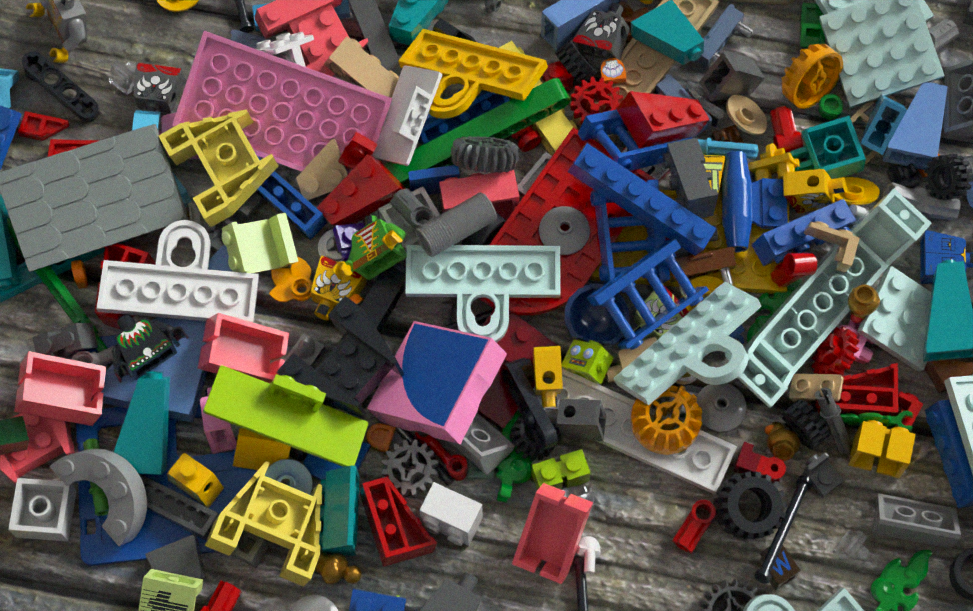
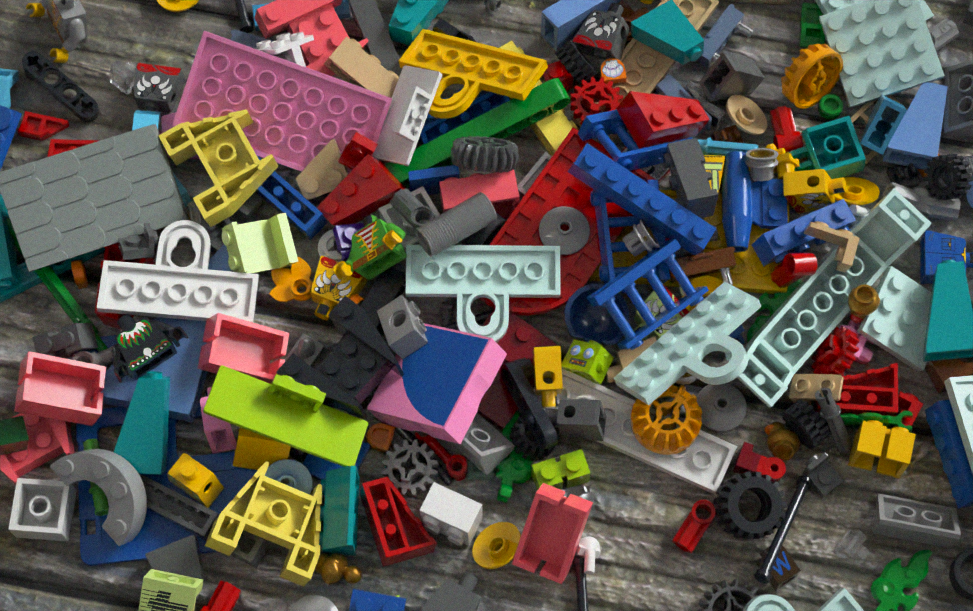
(139, 246): none -> dark grey bracket
(402, 326): none -> light grey brick
(496, 545): none -> yellow dish
(527, 138): red wheel -> none
(640, 239): none -> light grey piece
(761, 163): none -> light grey piece

